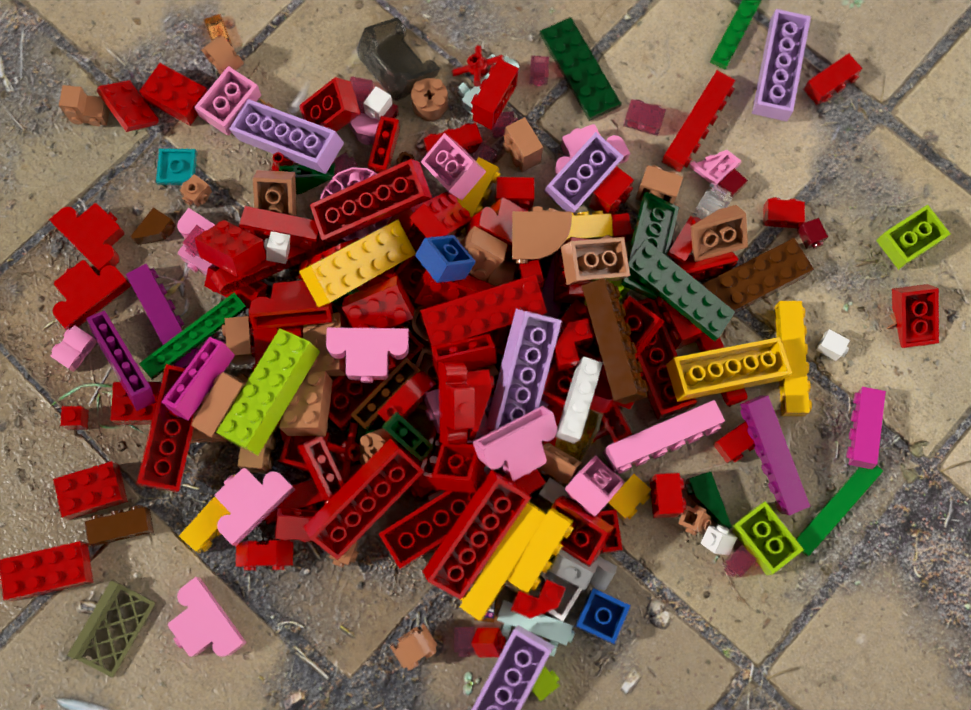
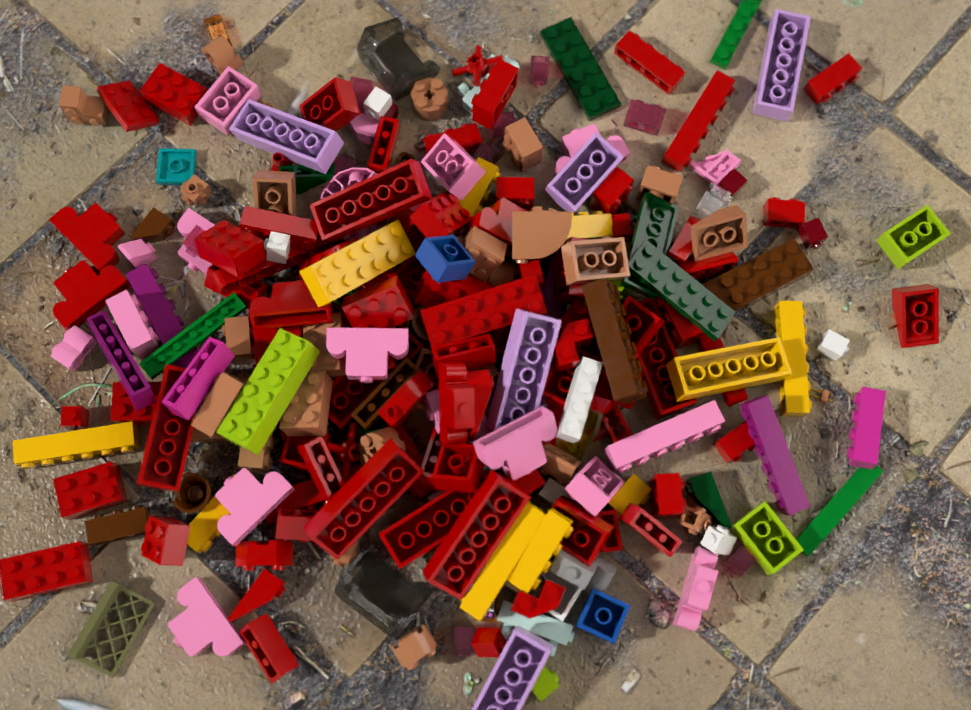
(76, 444): none -> yellow brick
(134, 324): none -> bright pink brick
(138, 252): none -> bright pink slope
(165, 540): none -> red brick
(193, 493): none -> reddish brown helmet
(262, 592): none -> red slope
(268, 648): none -> red brick
(381, 593): none -> clear smoke windscreen
(408, 436): dark green slope -> none
(649, 62): none -> red brick
(650, 529): none -> red brick
(696, 589): none -> bright pink brick
(824, 395): none -> piece

